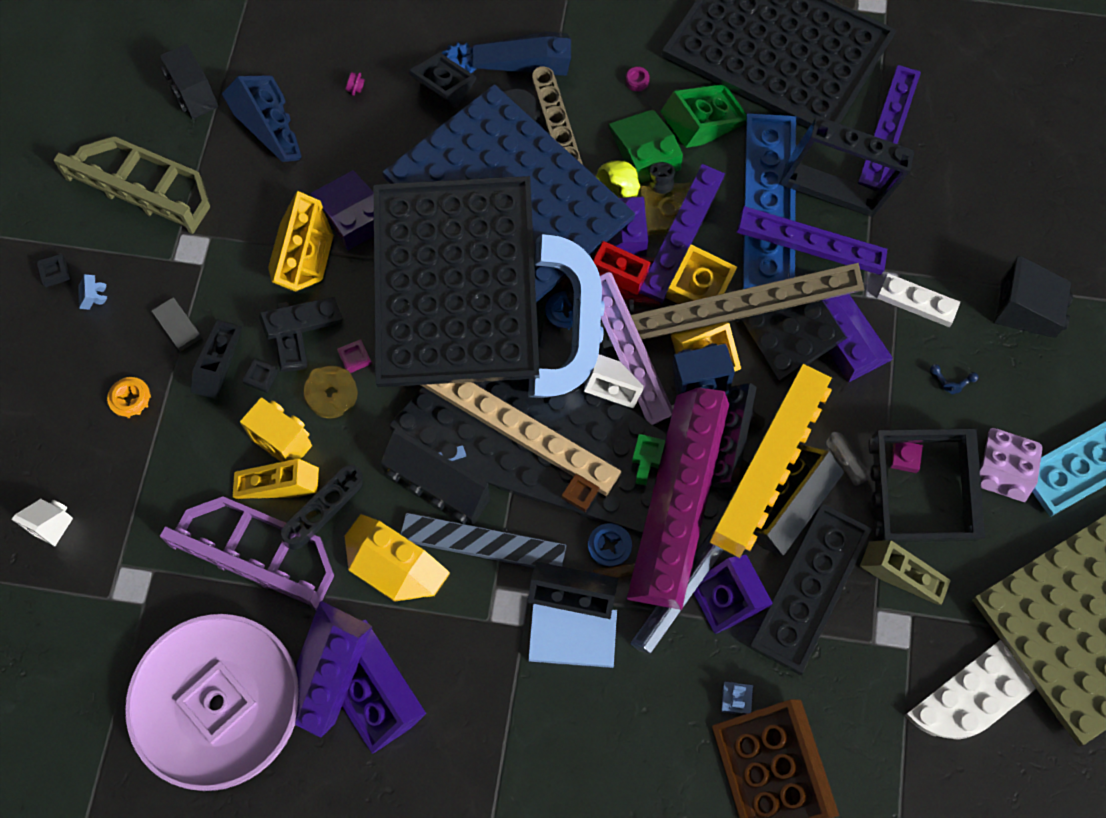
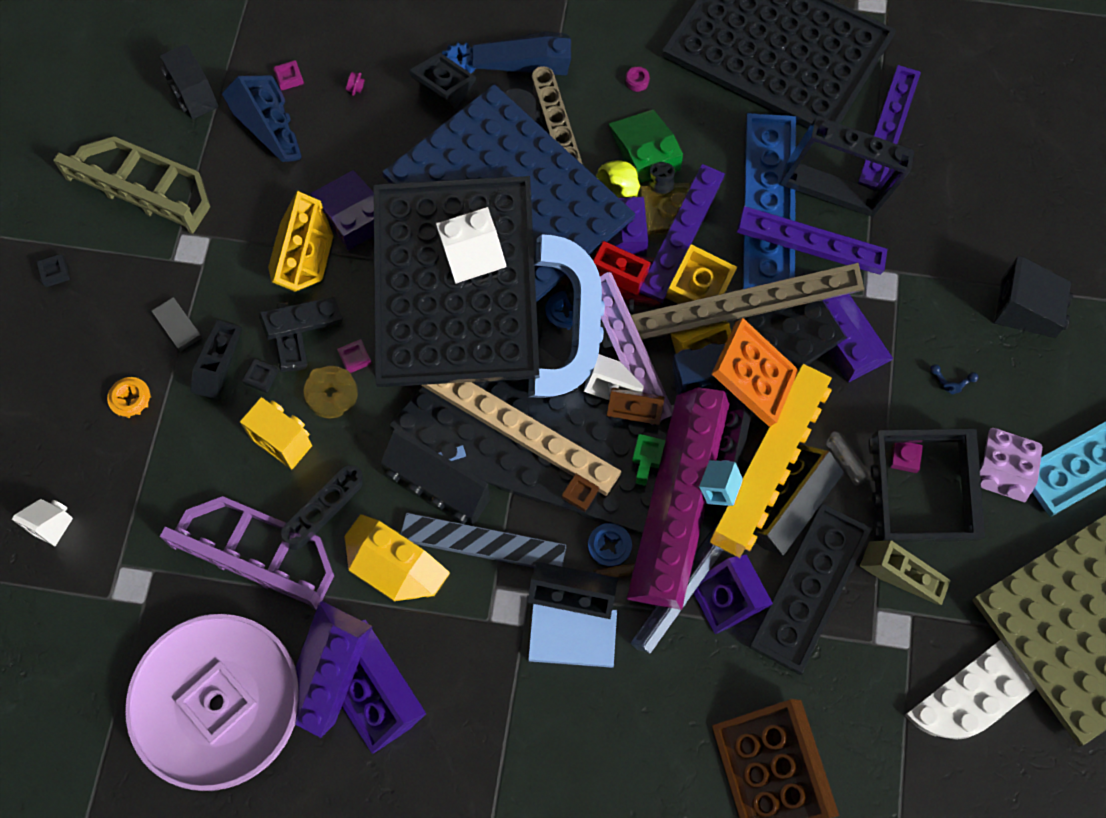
(88, 294): medium blue tile -> none
(277, 480): yellow slope -> none
(288, 75): none -> magenta tile
(471, 245): none -> white slope
(635, 406): none -> reddish brown plate
(703, 114): green slope -> none
(721, 482): none -> medium azure brick
(736, 698): medium blue tile -> none
(755, 372): none -> orange plate
(918, 300): white plate -> none

